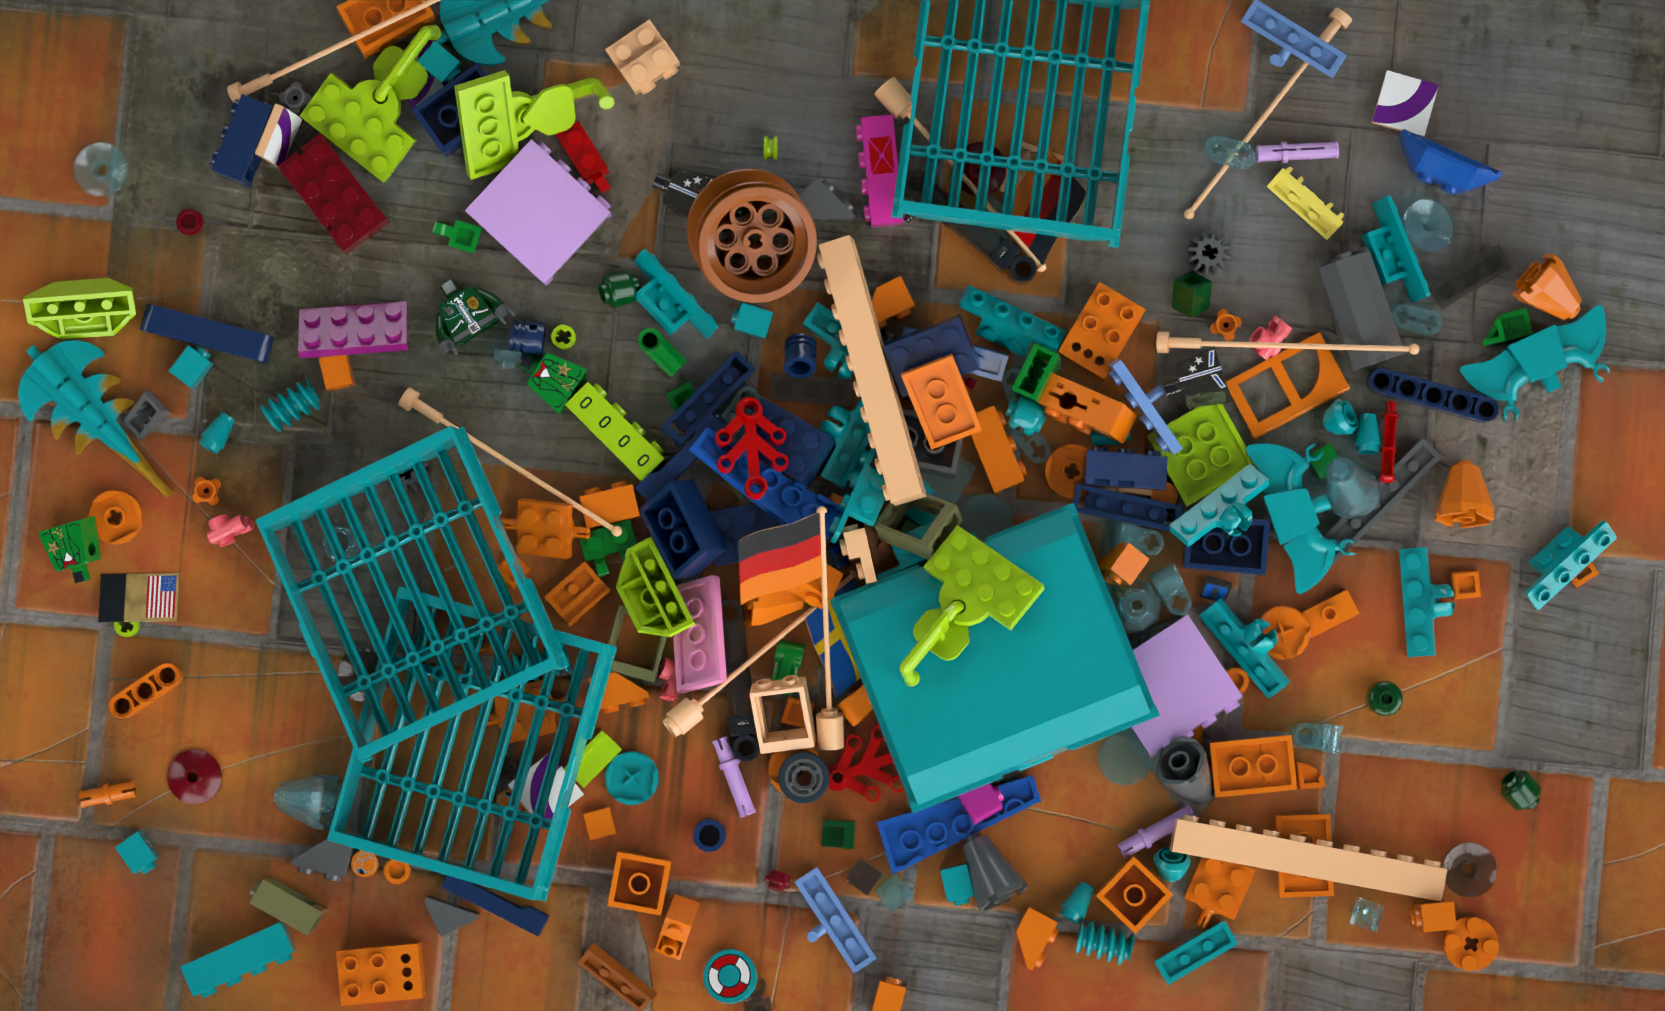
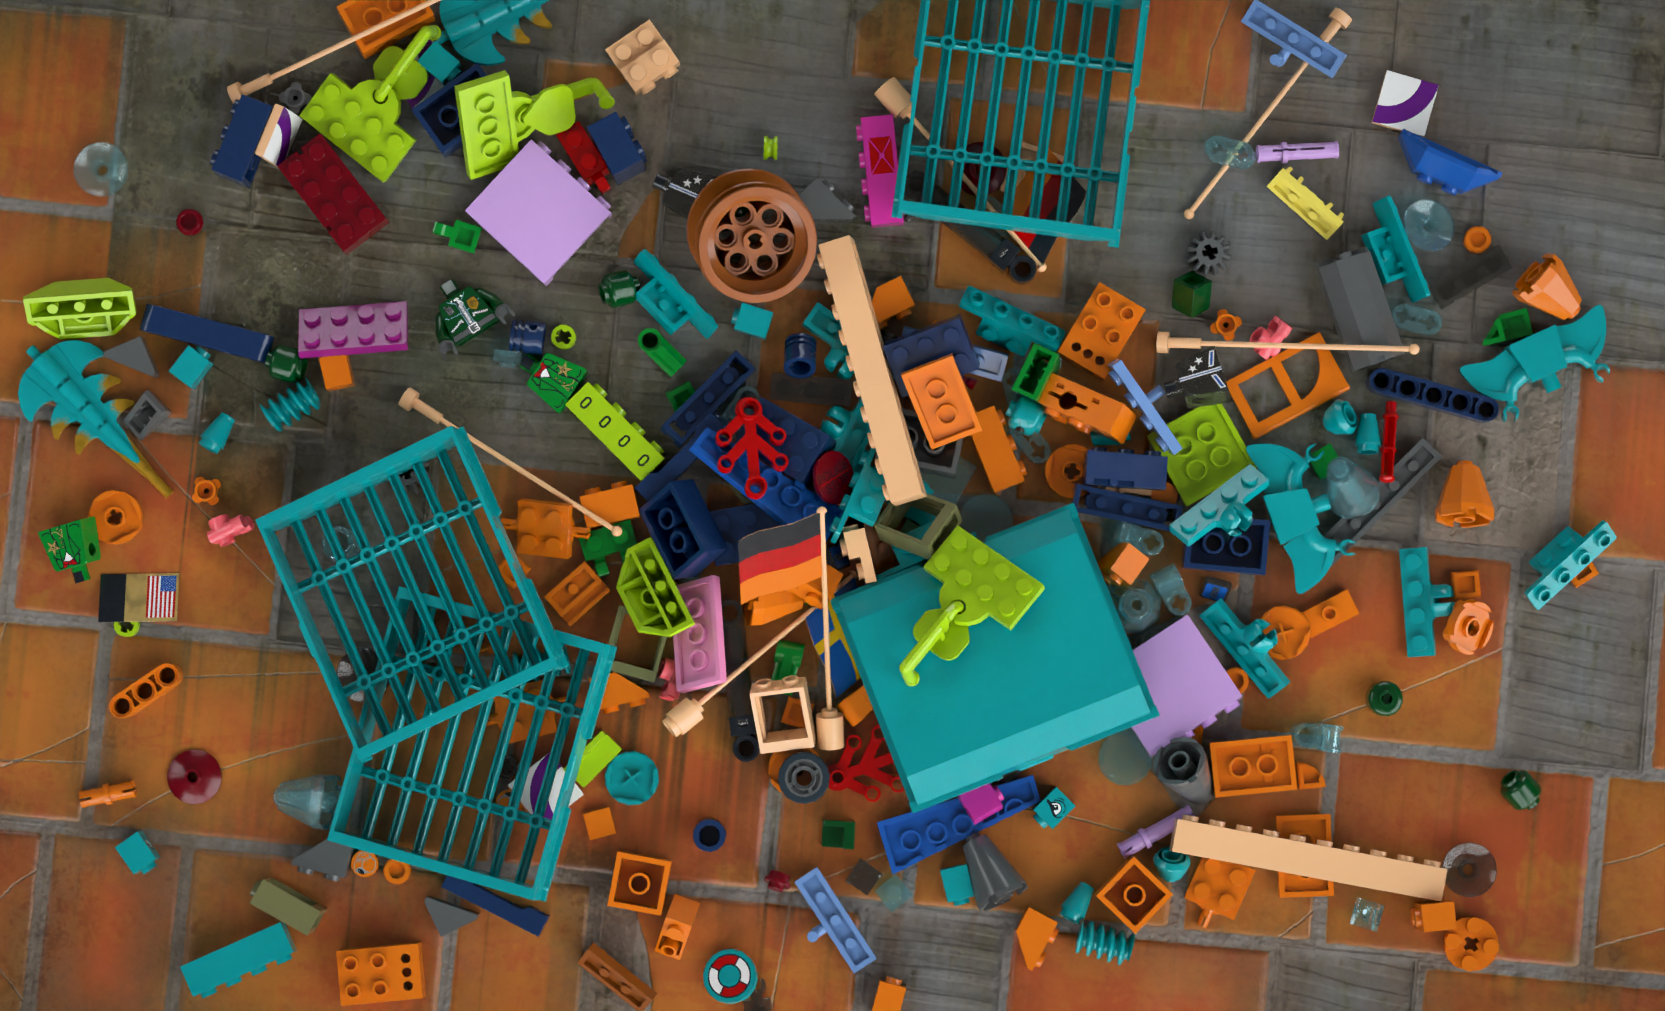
(134, 355): none -> dark grey slope
(285, 364): none -> dark green head
(614, 142): none -> dark blue brick
(732, 772): lavender pin -> none
(832, 476): none -> dark red piece
(1052, 808): none -> teal brick
(1195, 952): teal plate -> none
(1457, 632): none -> orange plate
(1477, 239): none -> orange tile

